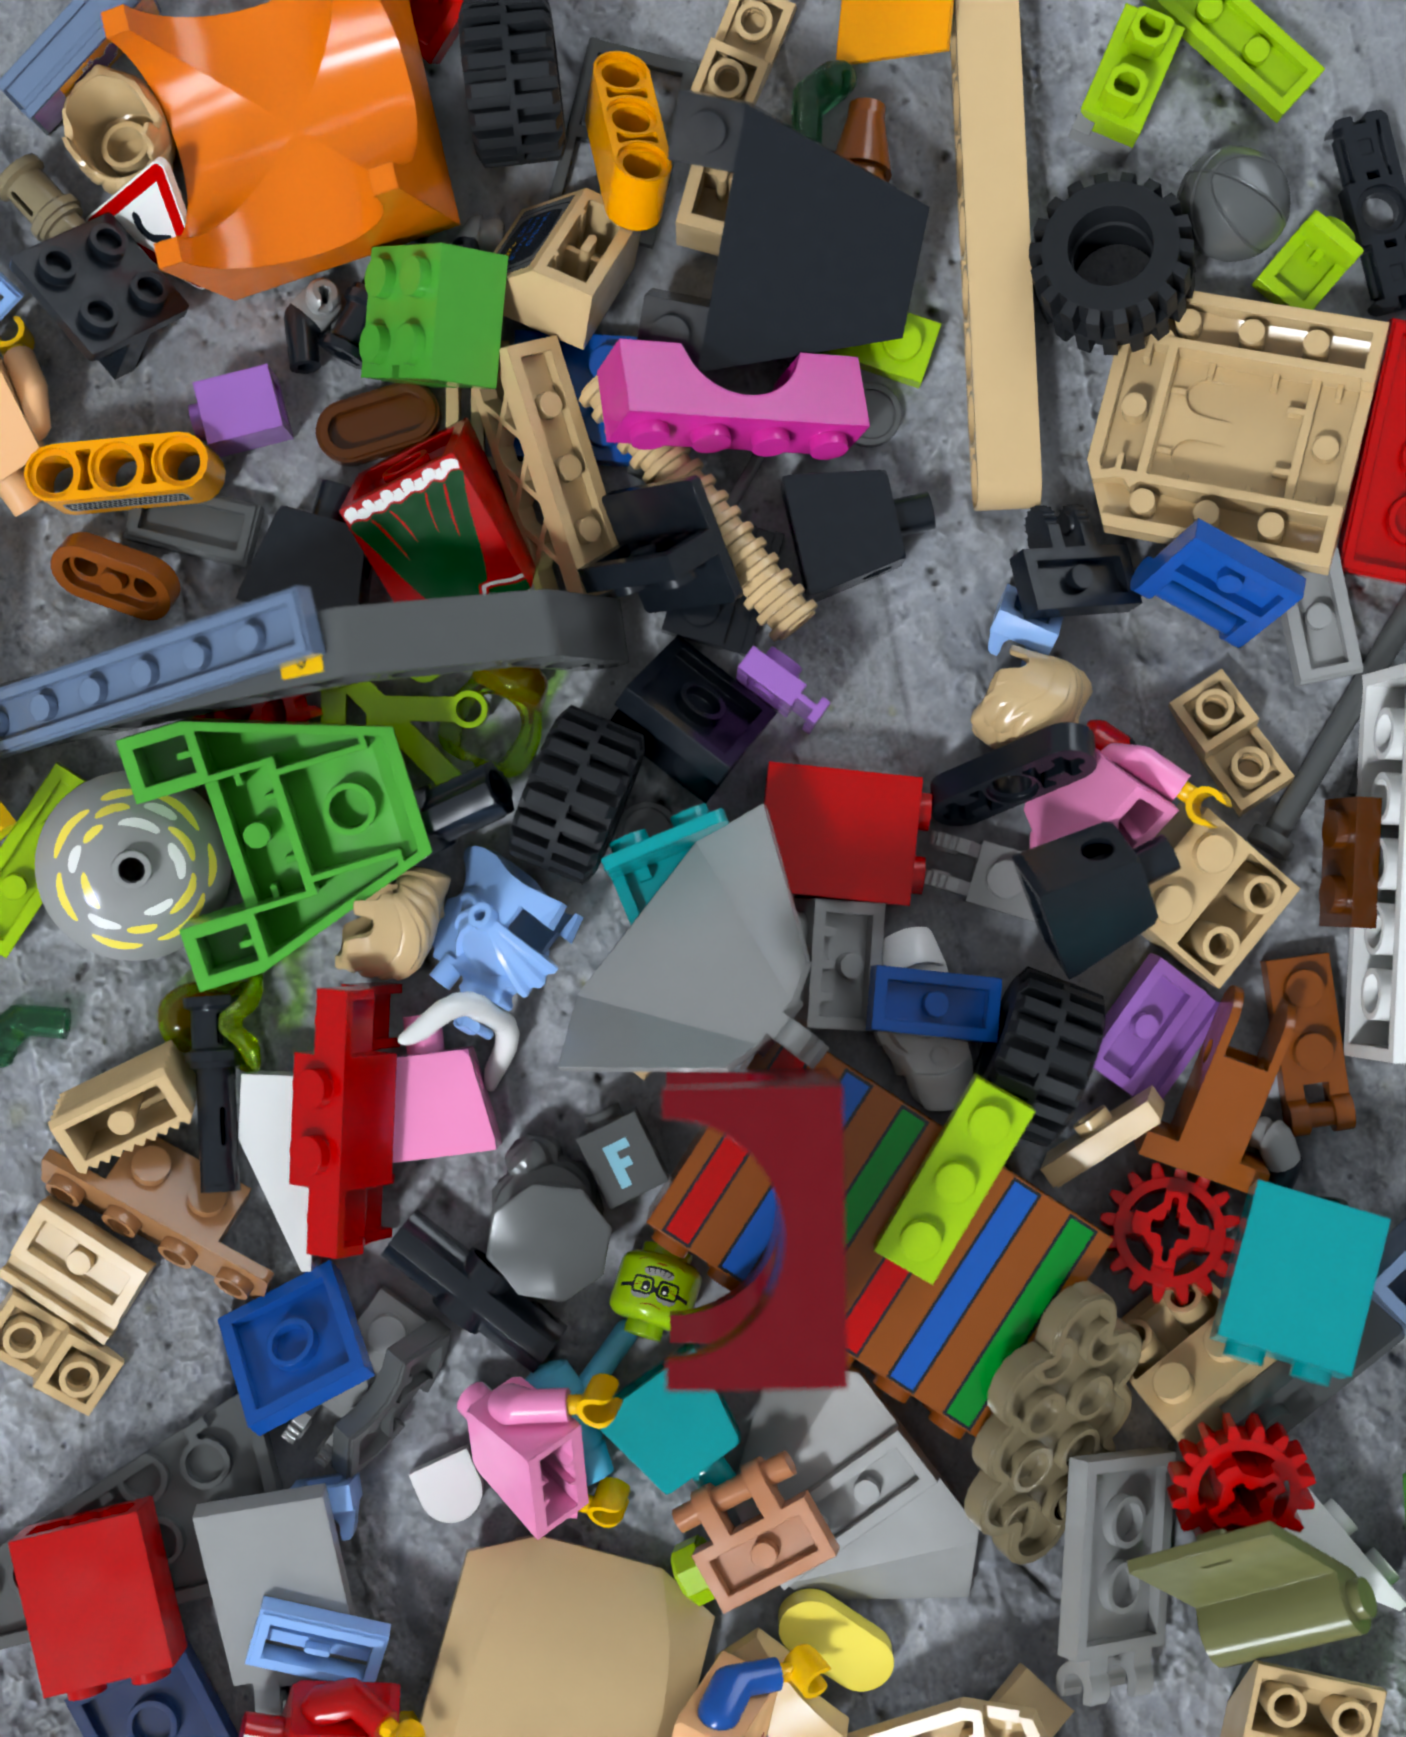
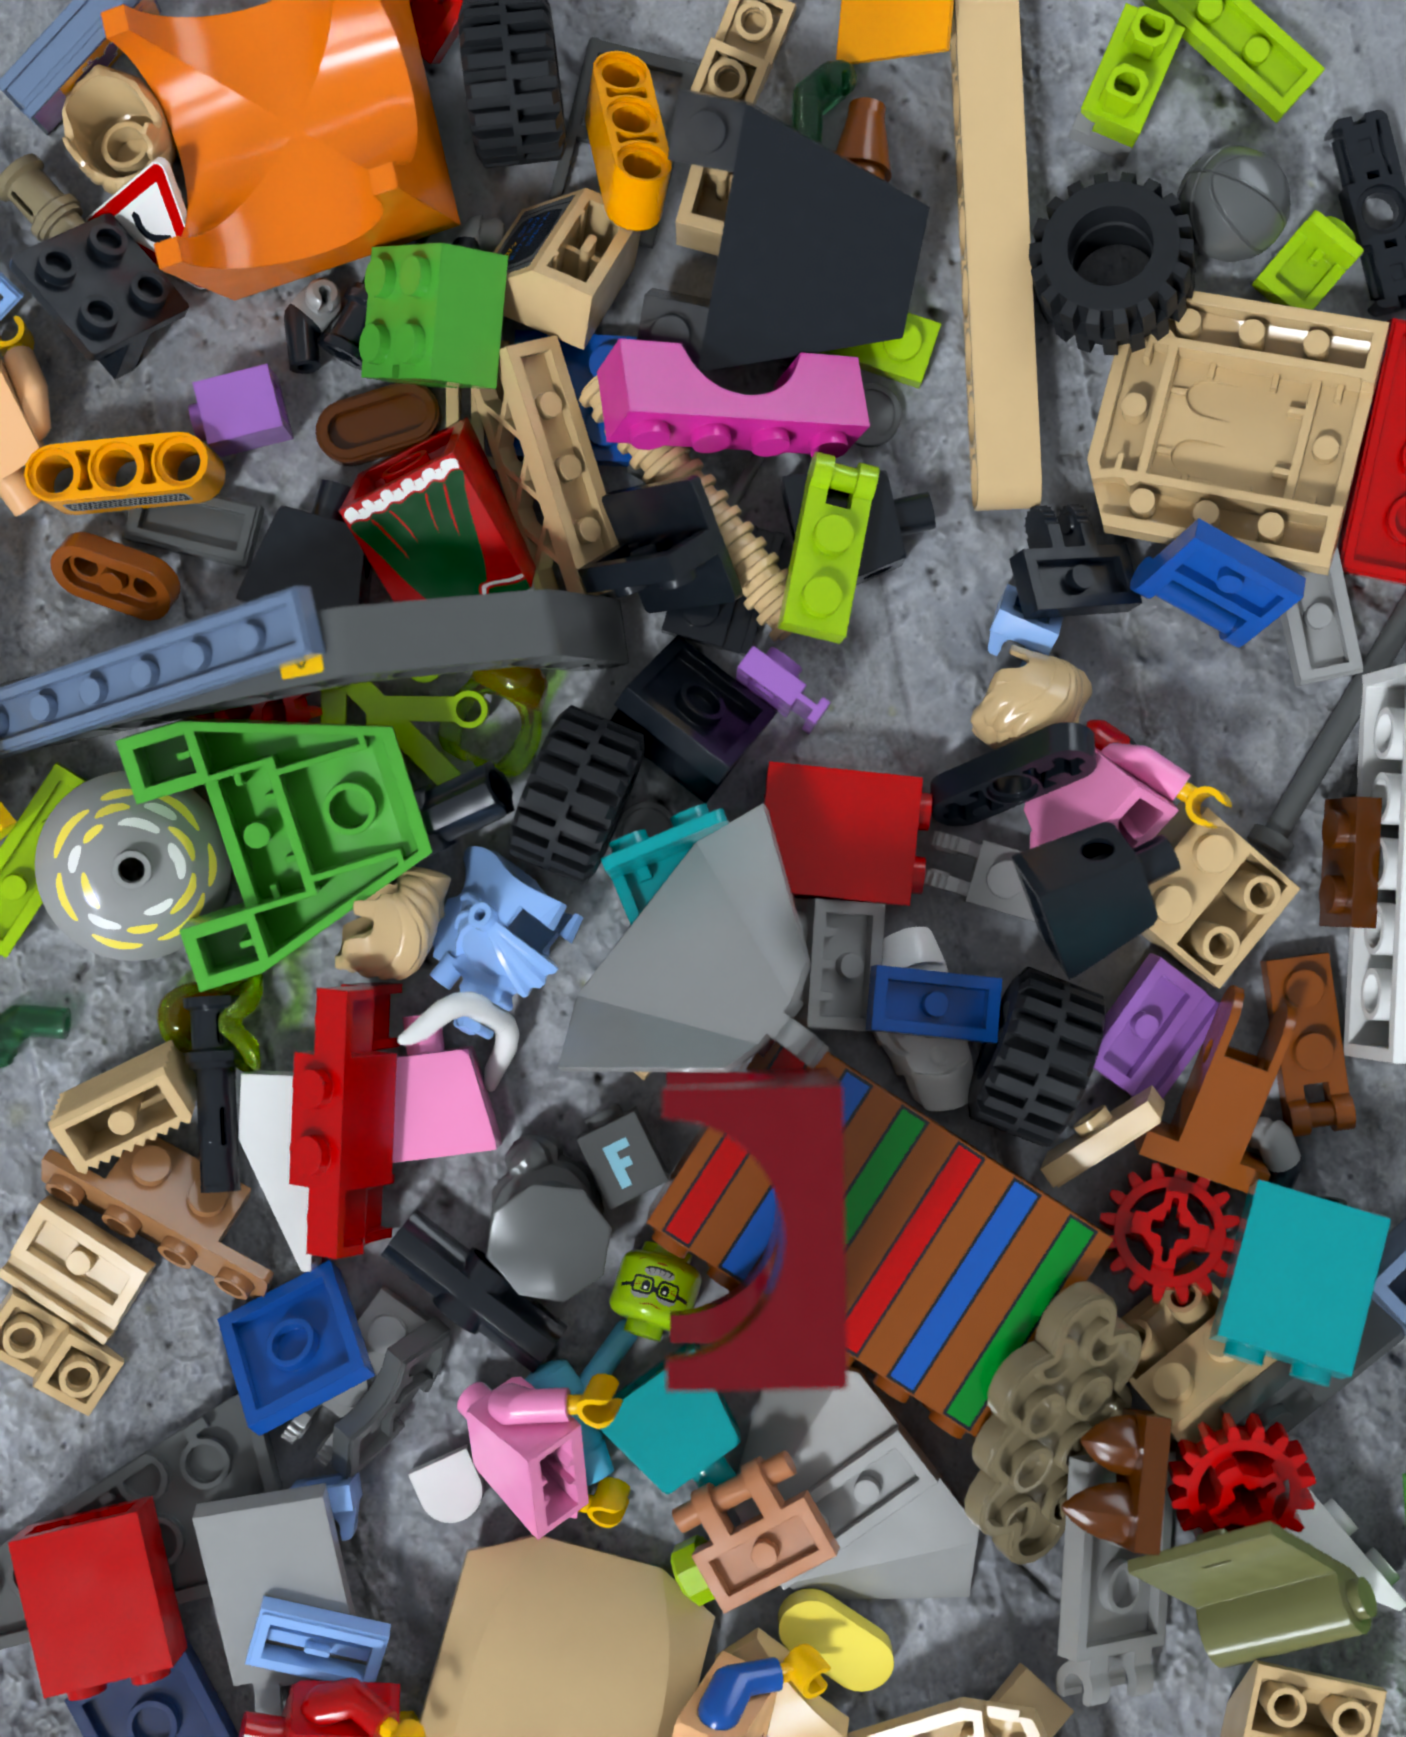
(827, 550): none -> lime plate
(953, 1178): lime plate -> none
(1133, 1506): none -> reddish brown tile
(1229, 742): tan slope -> none

